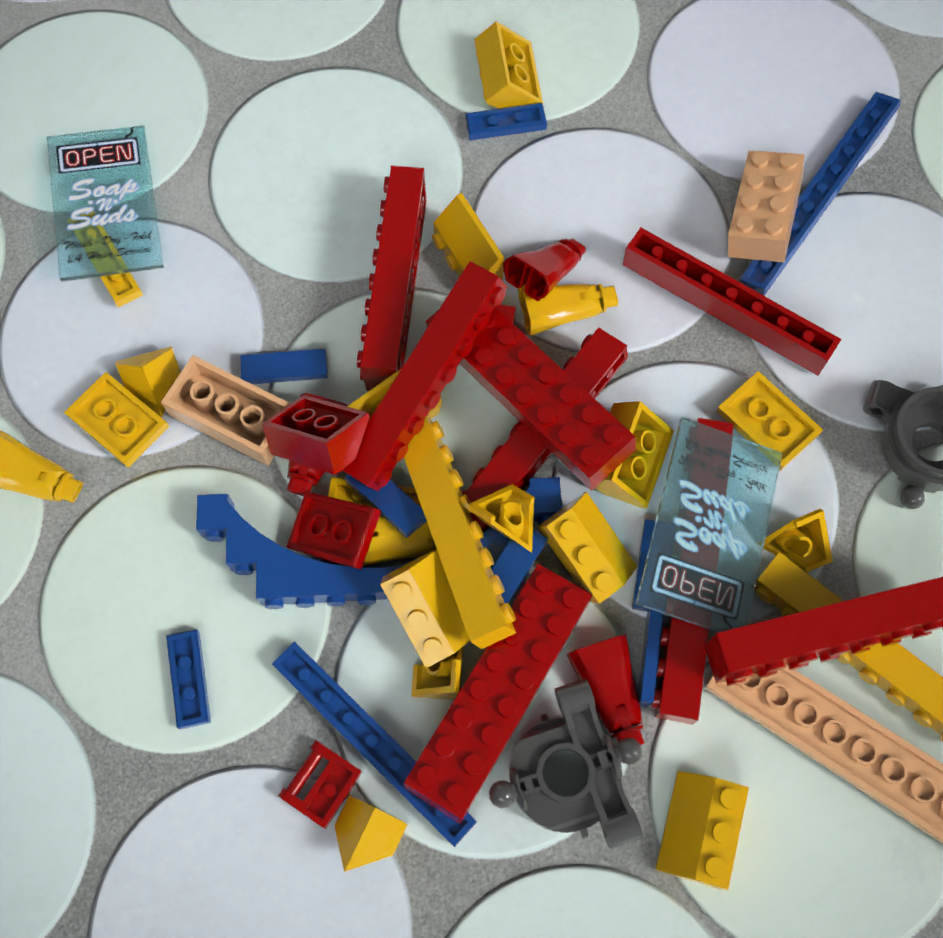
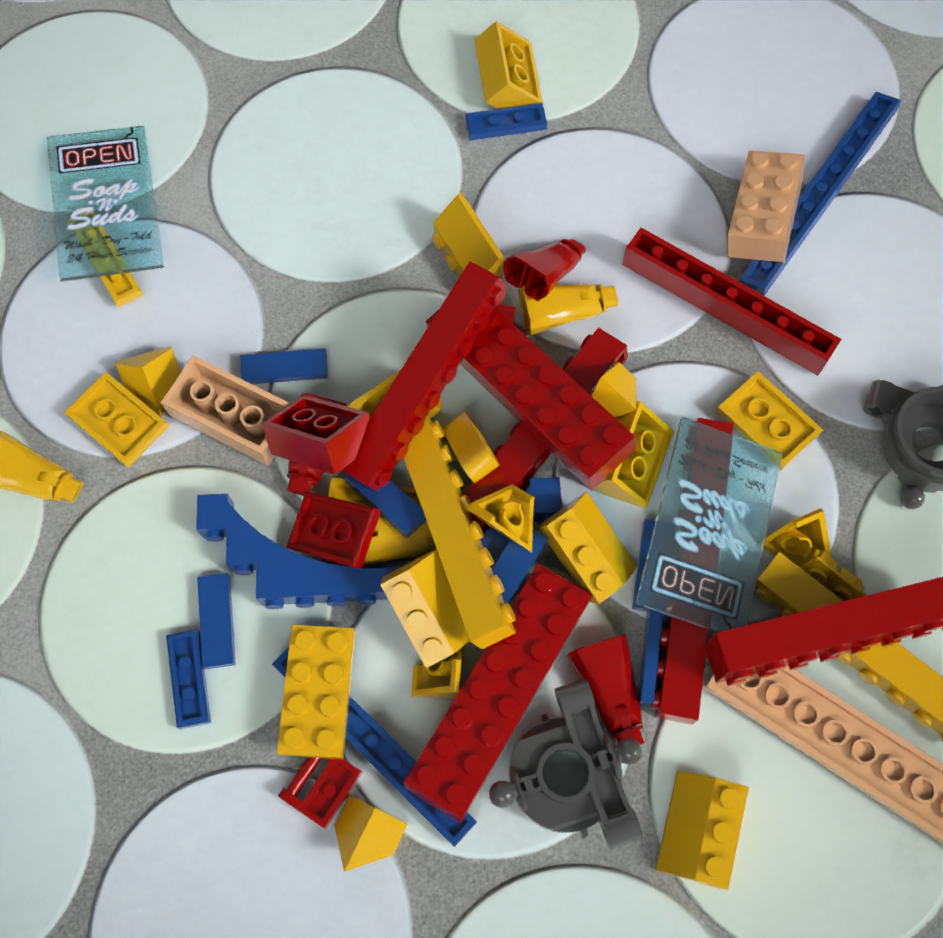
(216, 621): none -> blue tile
(316, 692): none -> yellow plate
(394, 276): red brick -> none
(470, 447): none -> yellow beam
(617, 391): none -> yellow slope
(840, 583): none -> yellow hinge

